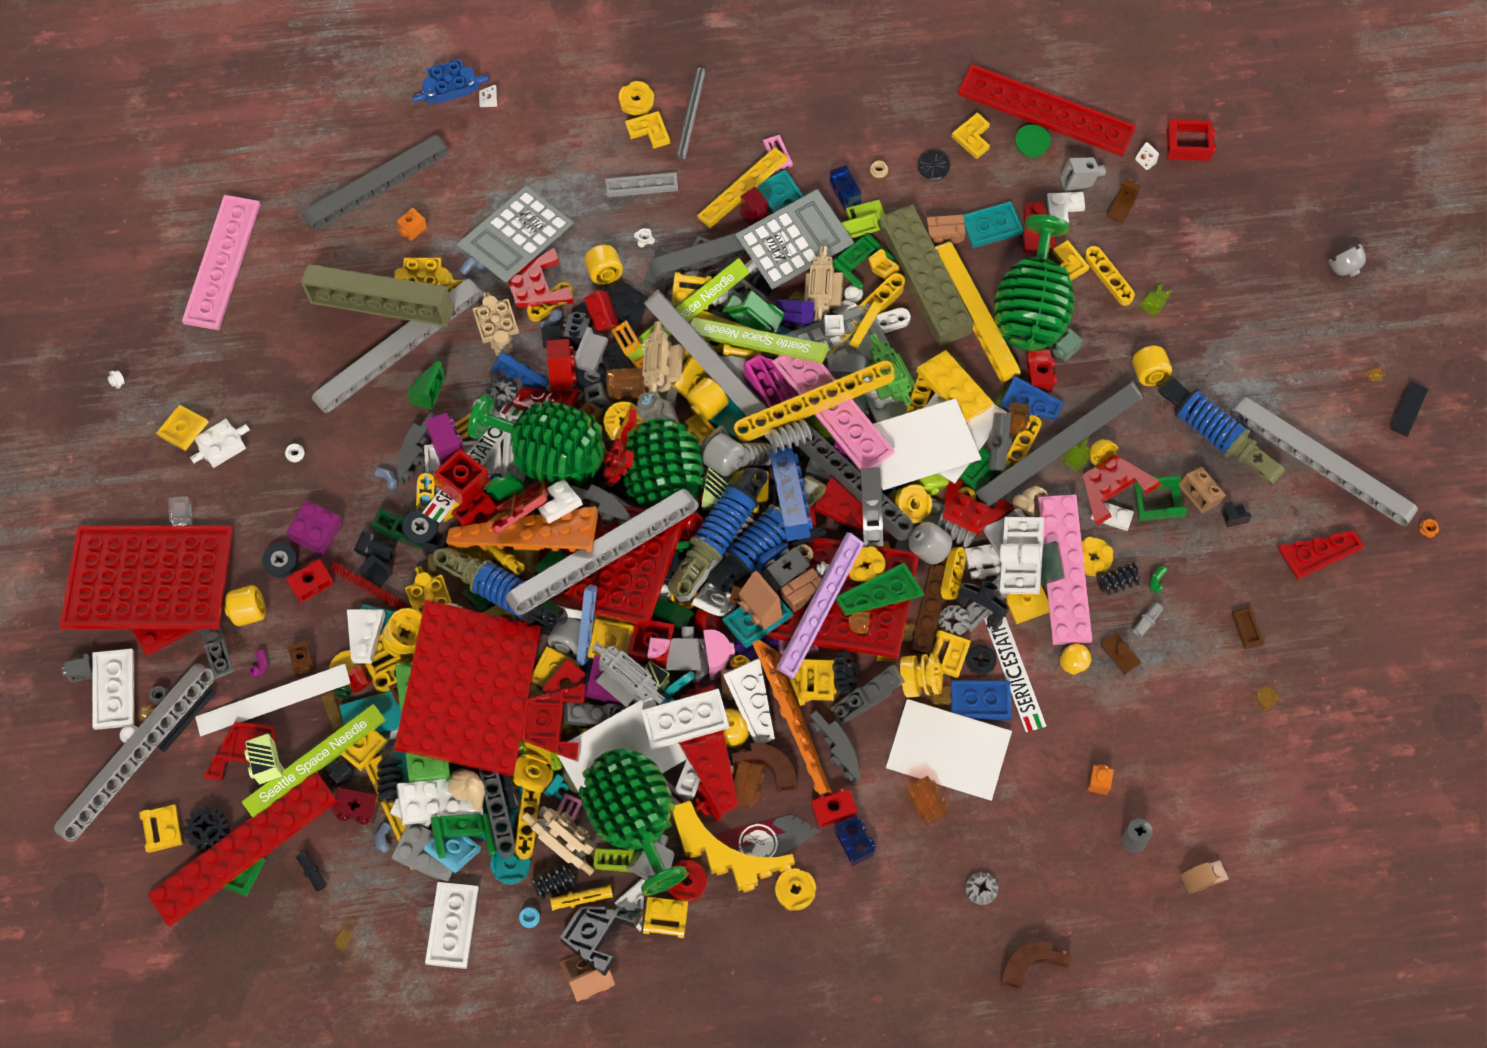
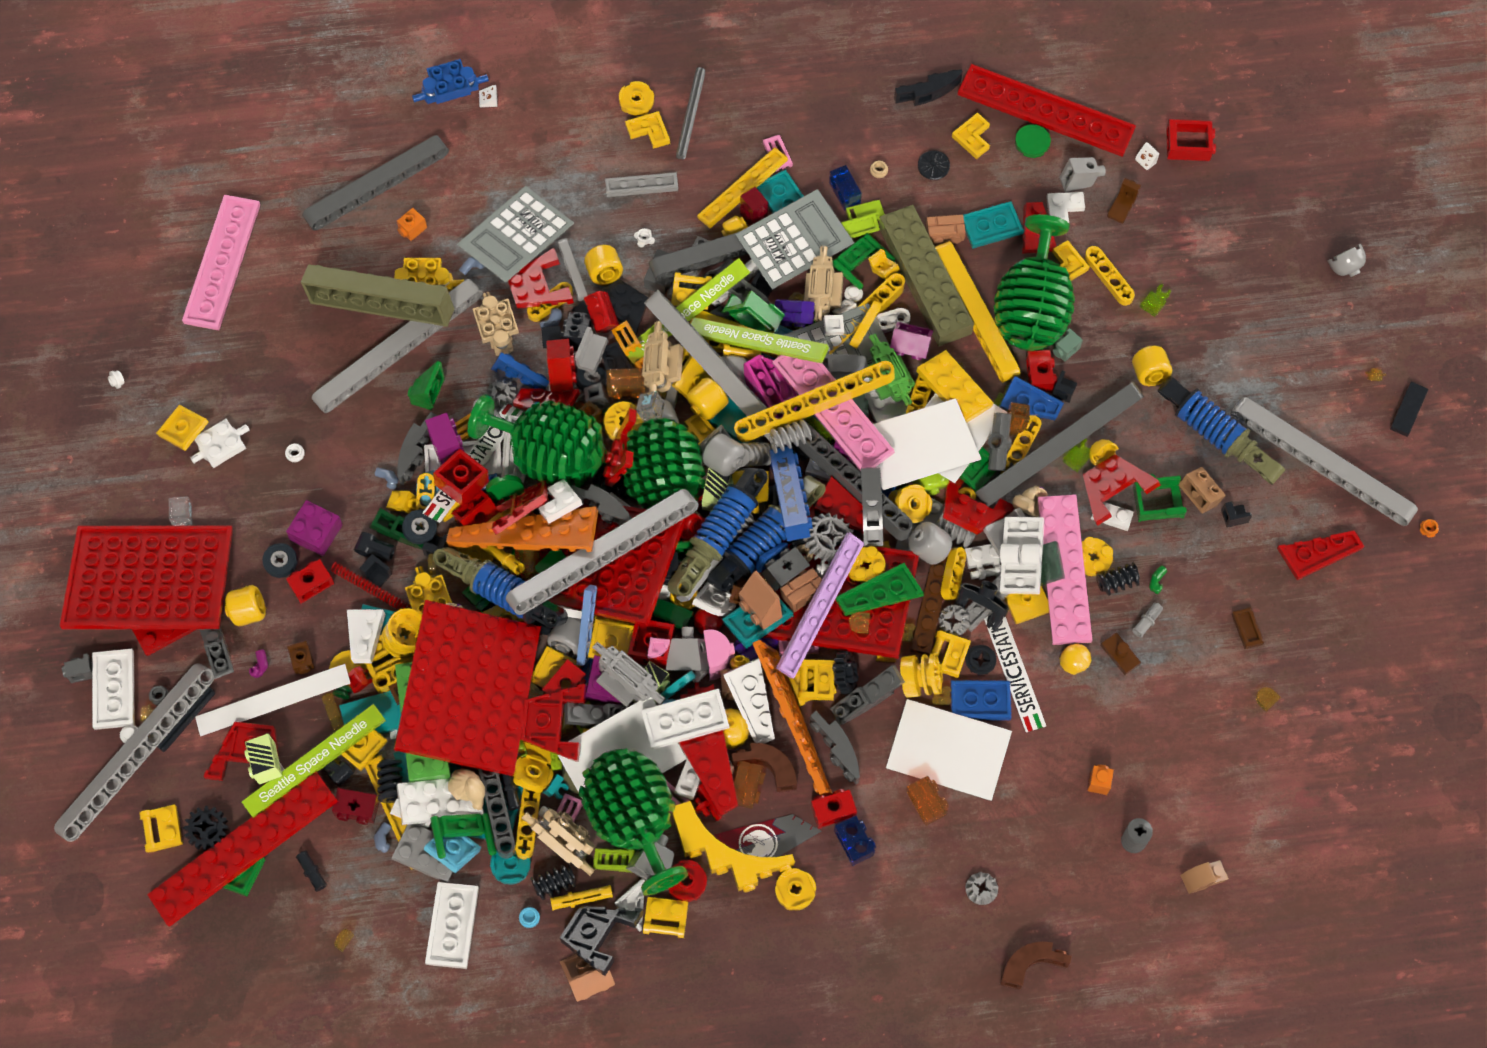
(402, 501): none -> yellow bracket
(572, 269): none -> light grey beam
(733, 225): none -> yellow head
(823, 543): none -> light grey gear
(911, 340): none -> brick
(935, 87): none -> black slope
(1064, 388): none -> black panel

